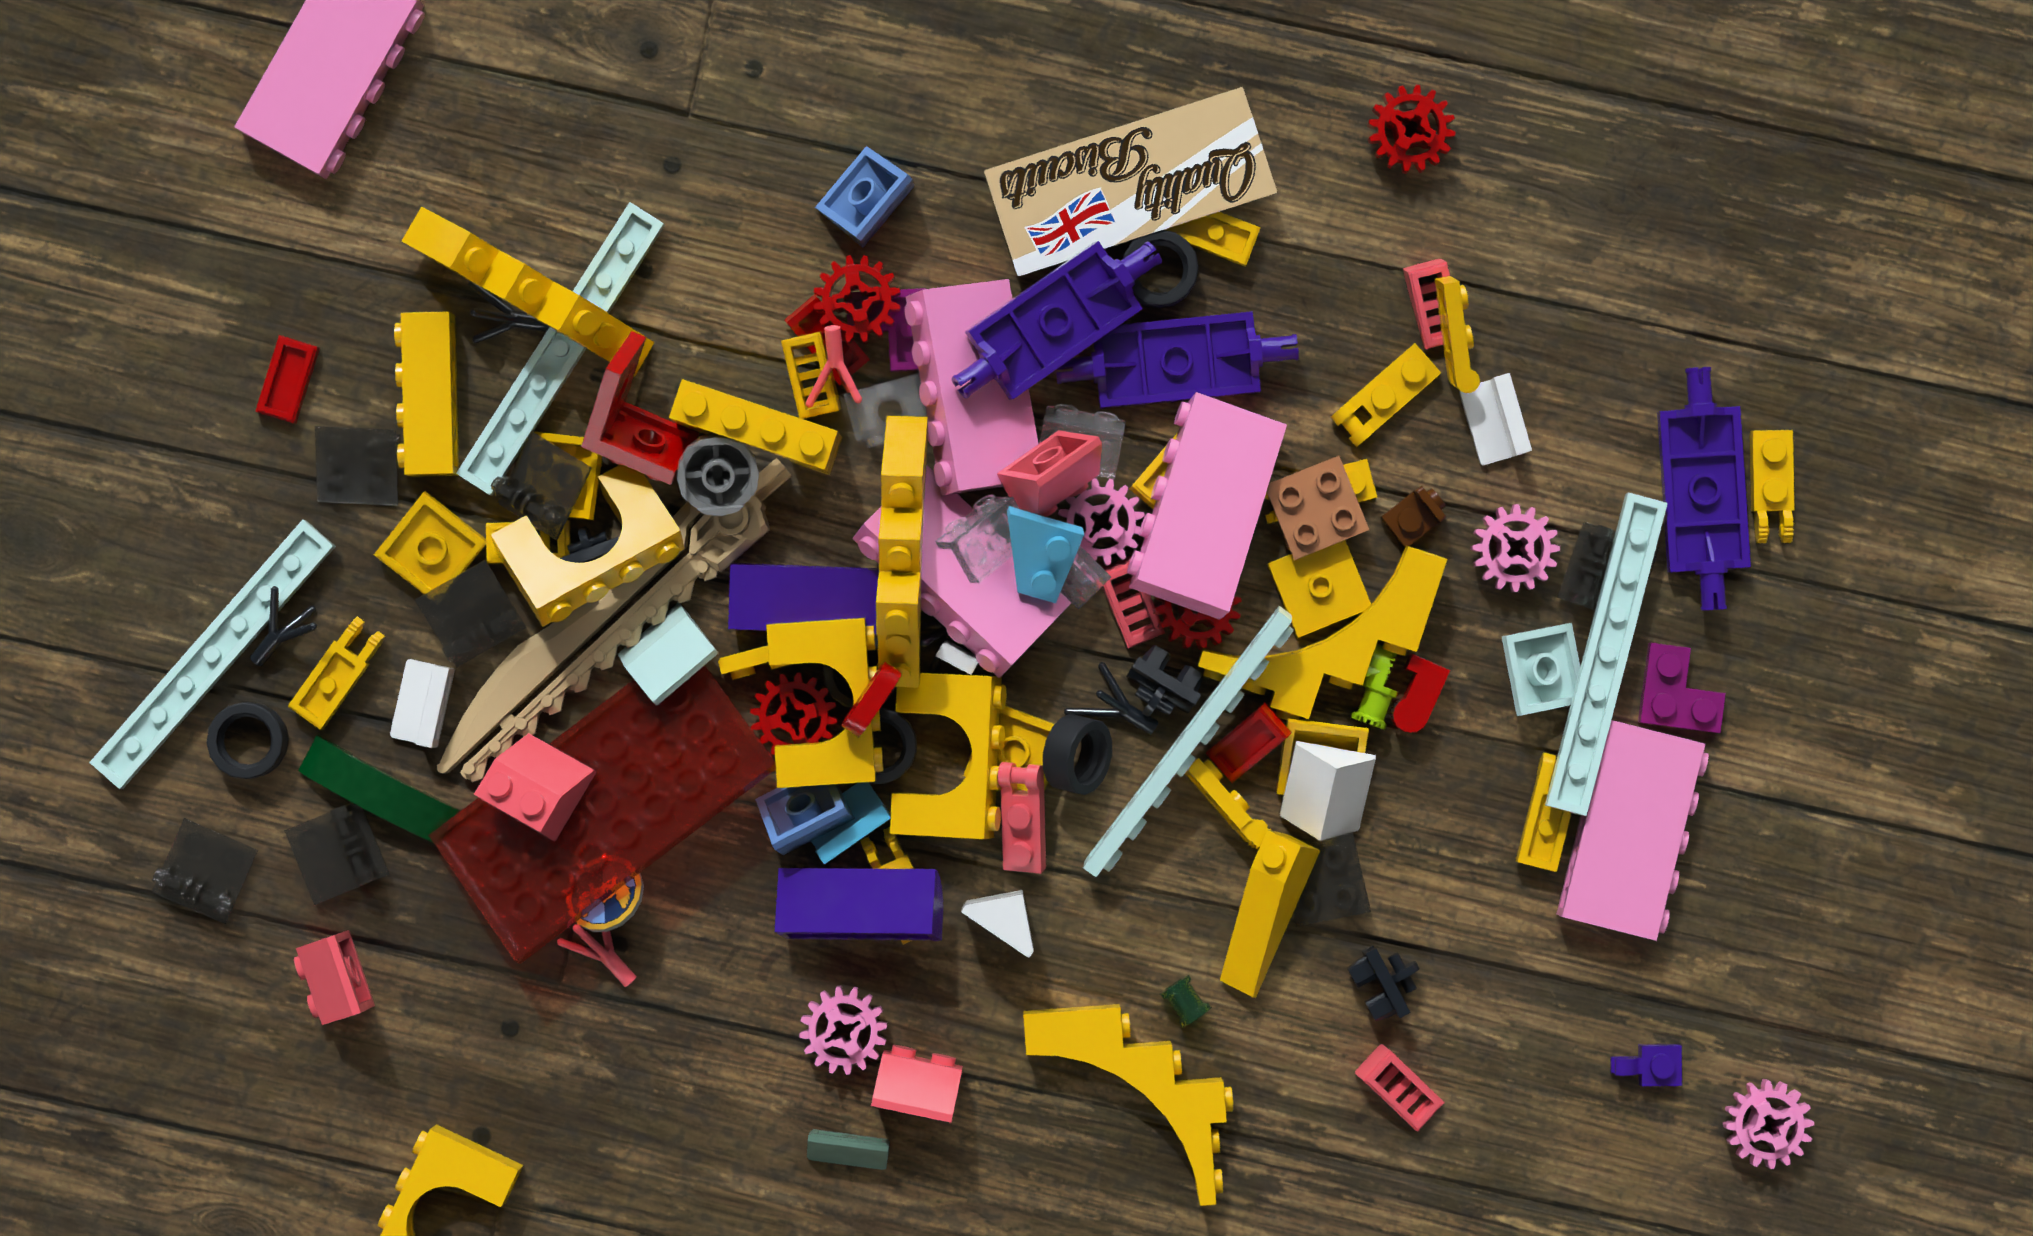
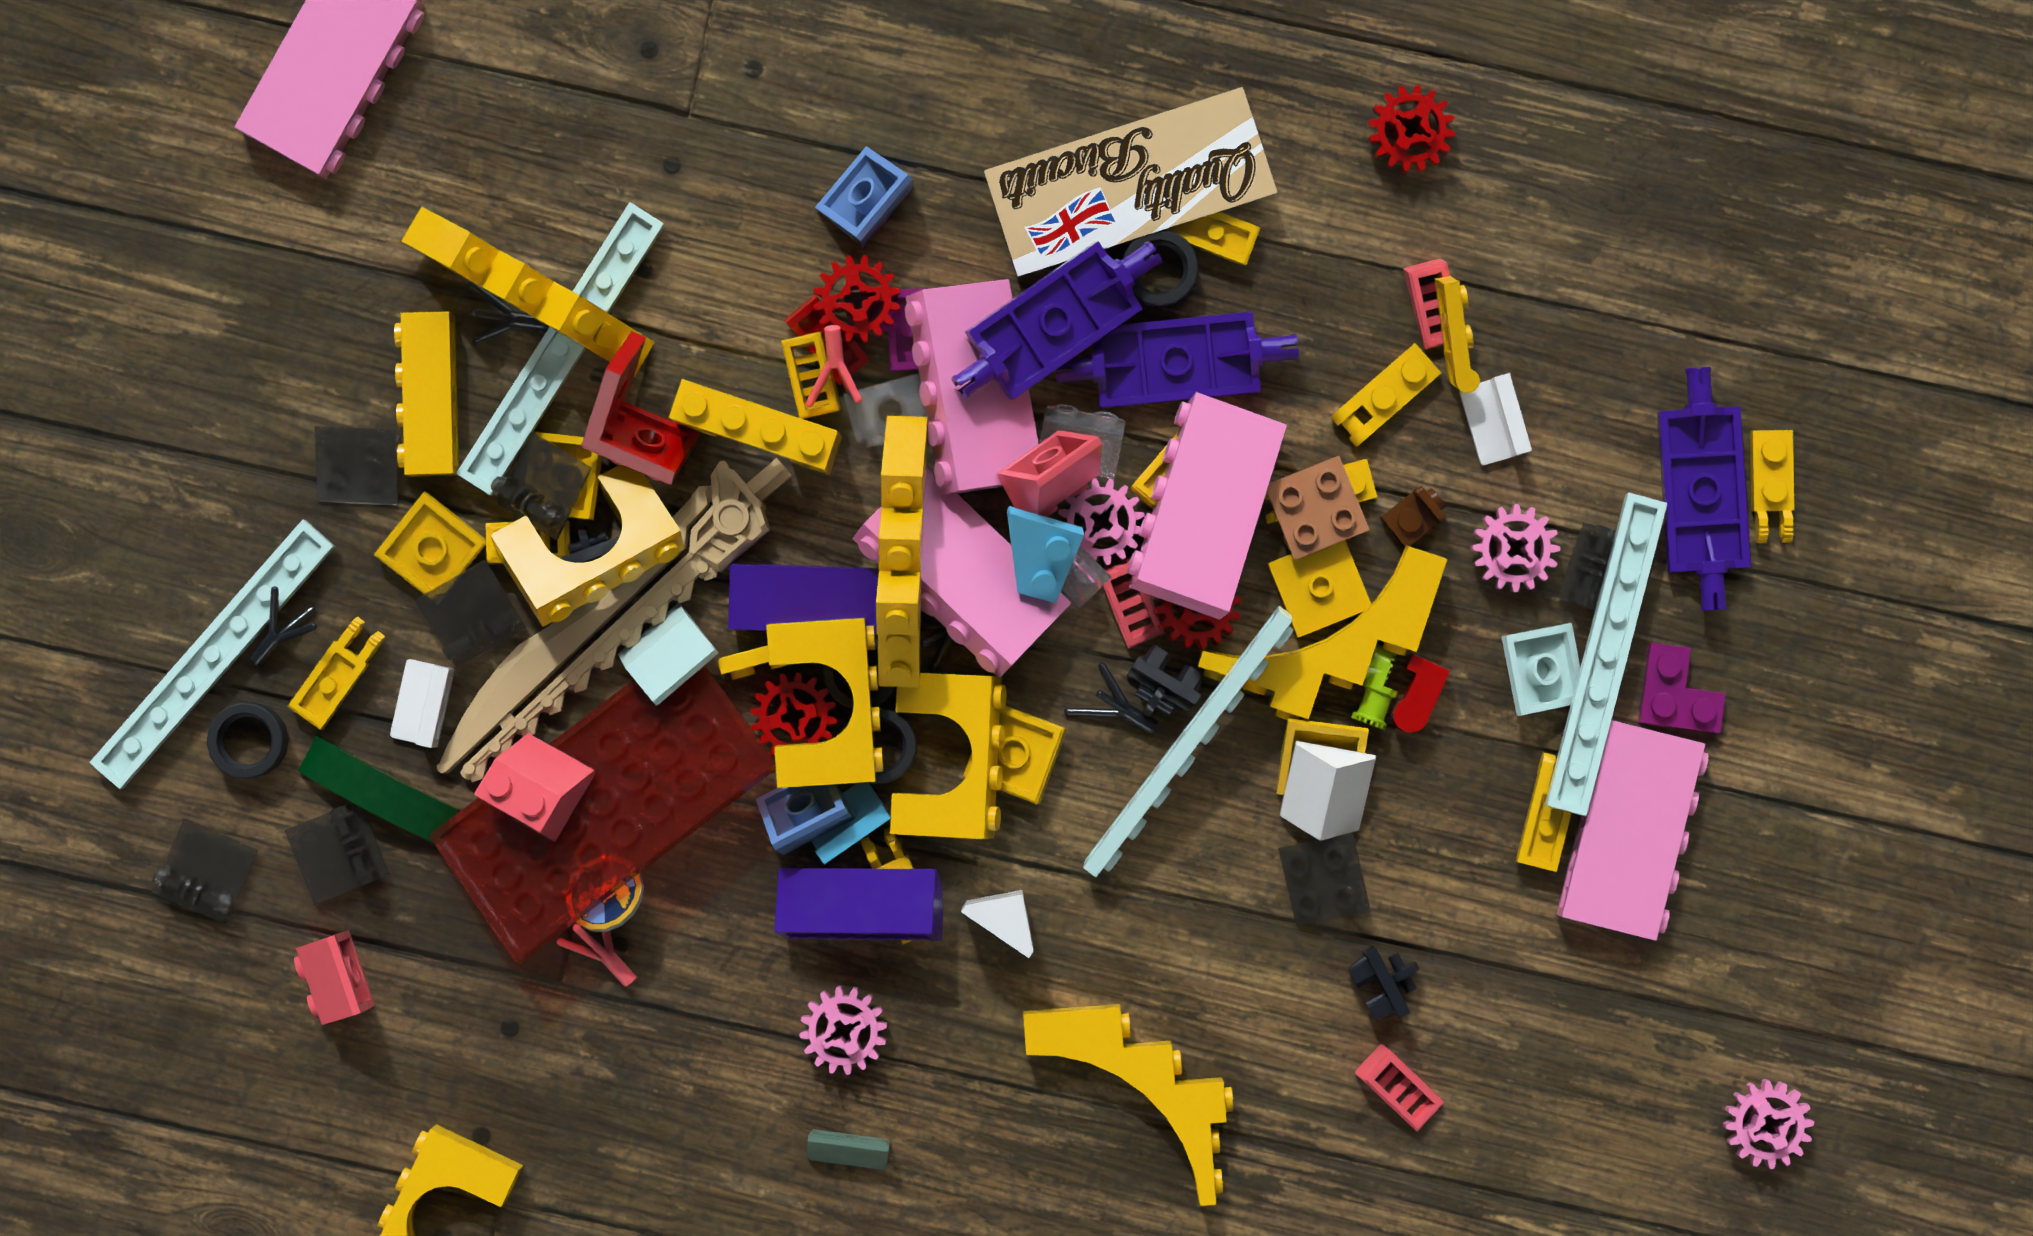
(287, 379): red tile -> none
(717, 474): light grey cylinder -> none
(871, 699): red beam -> none
(917, 1084): coral slope -> none
(957, 656): white tile -> none
(981, 538): clear bracket -> none
(1023, 818): coral plate -> none
(1061, 750): black tyre -> none
(1185, 1001): clear green bush -> none
(1229, 805): yellow hinge -> none
(1248, 742): red tile -> none
(1266, 909): yellow slope -> none
(1654, 1065): dark purple plate -> none

